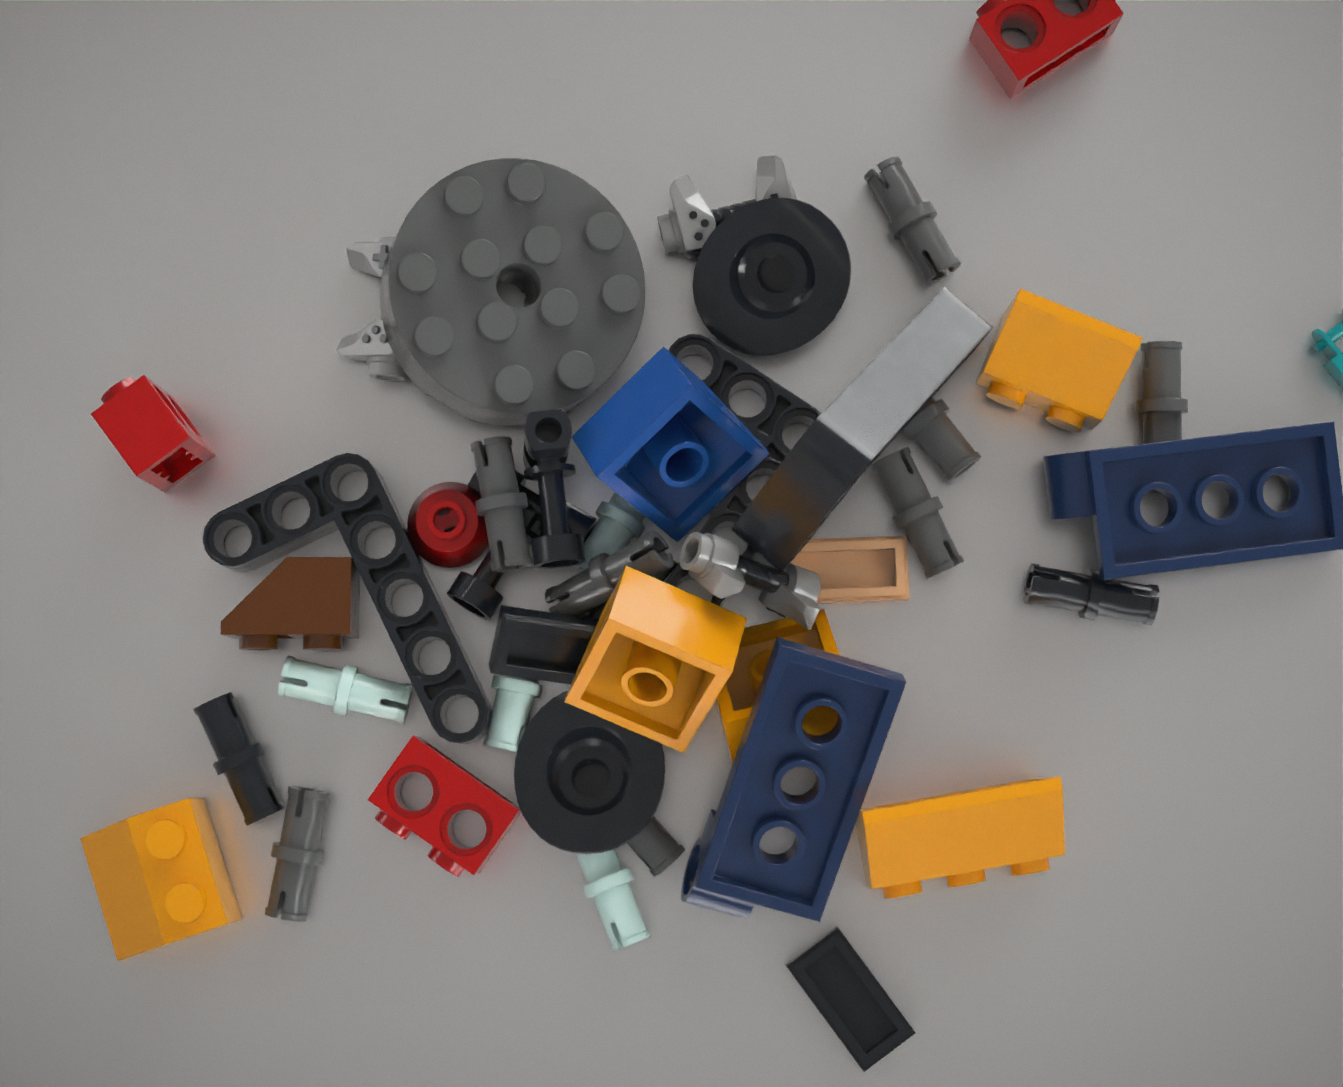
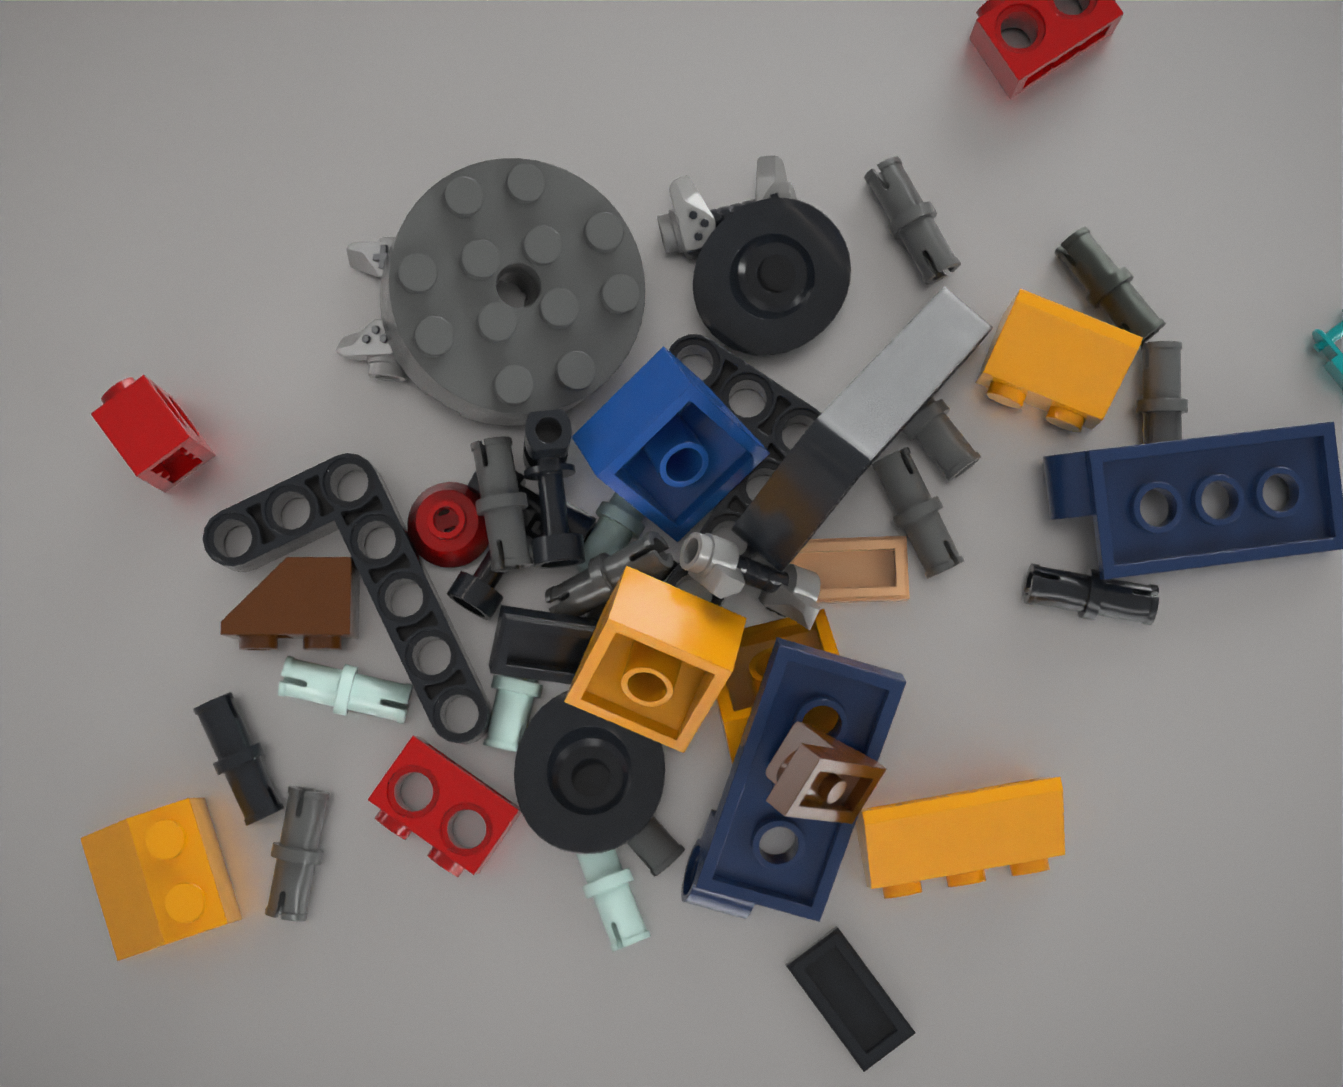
(820, 777): none -> reddish brown slope
(1108, 285): none -> pearl dark grey pin

